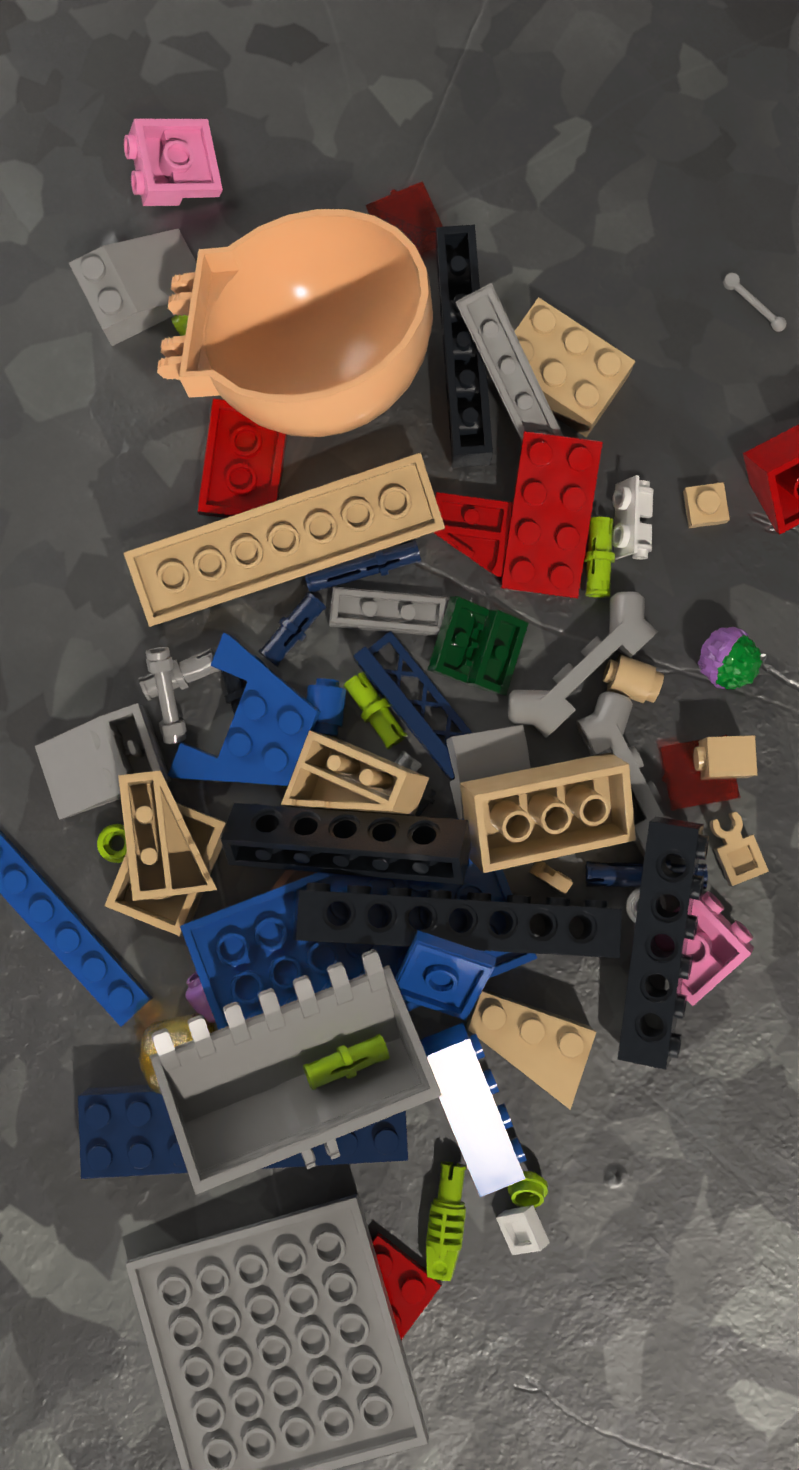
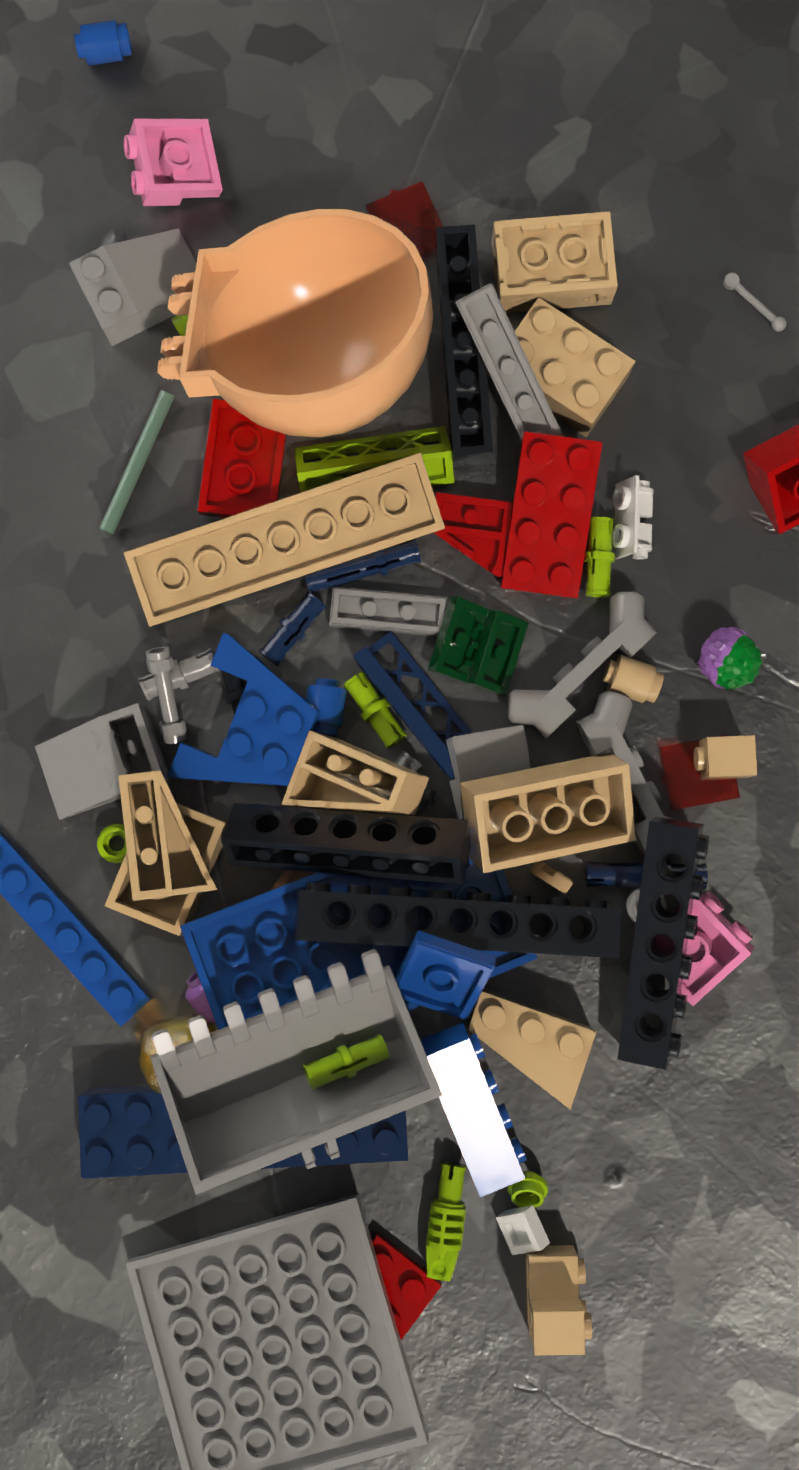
(103, 42): none -> blue brick
(136, 462): none -> sand green bar
(337, 465): none -> lime fence
(555, 1314): none -> tan brick
(556, 259): none -> tan piece
(706, 505): tan plate -> none
(738, 856): tan plate -> none

